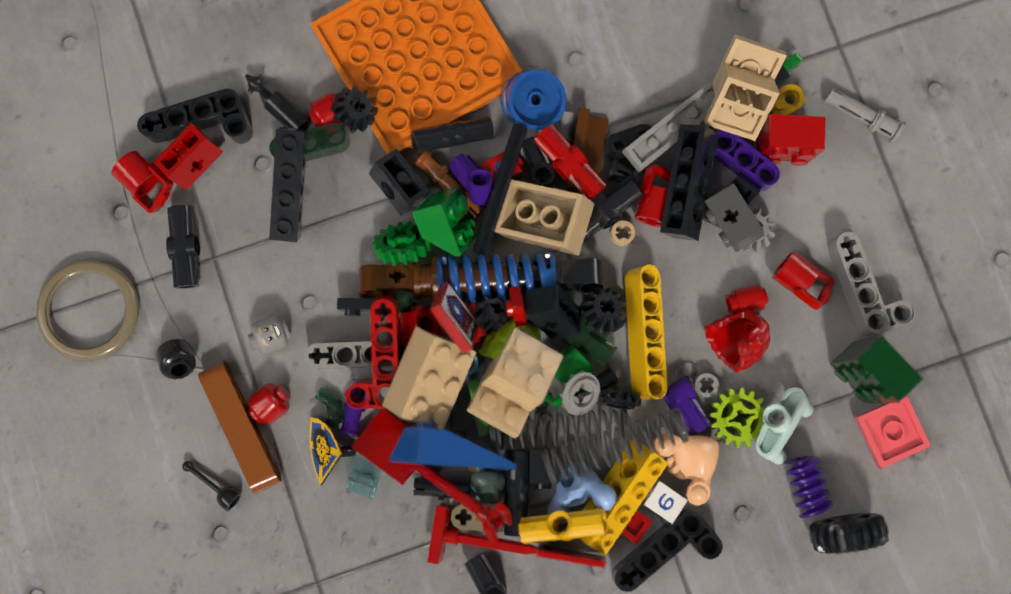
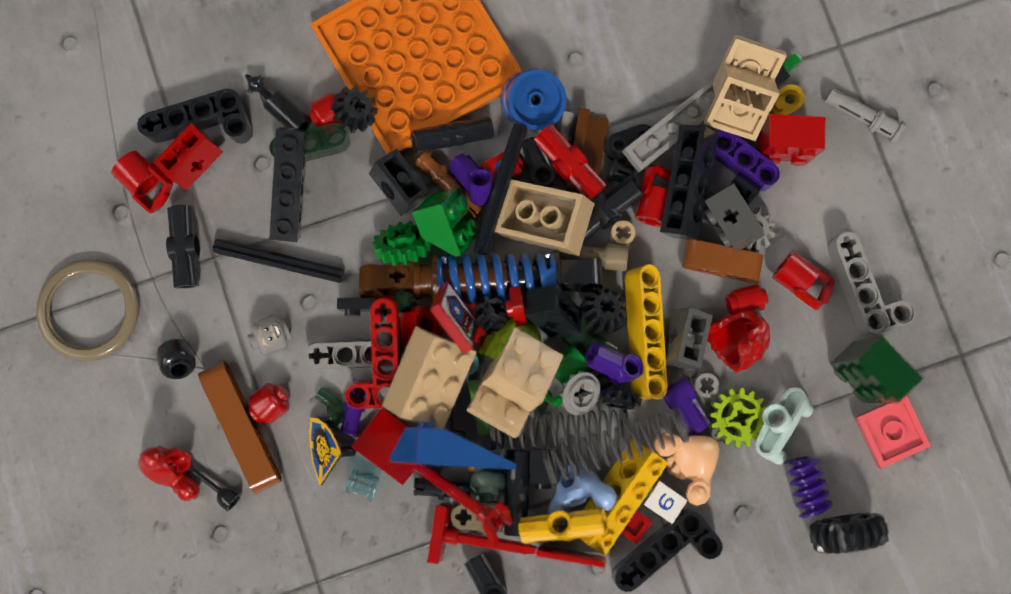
(168, 469): none -> red head
(278, 260): none -> black axle
(613, 256): none -> dark tan piece
(618, 367): none -> dark purple piece
(687, 338): none -> dark grey brick
(722, 261): none -> dark orange beam

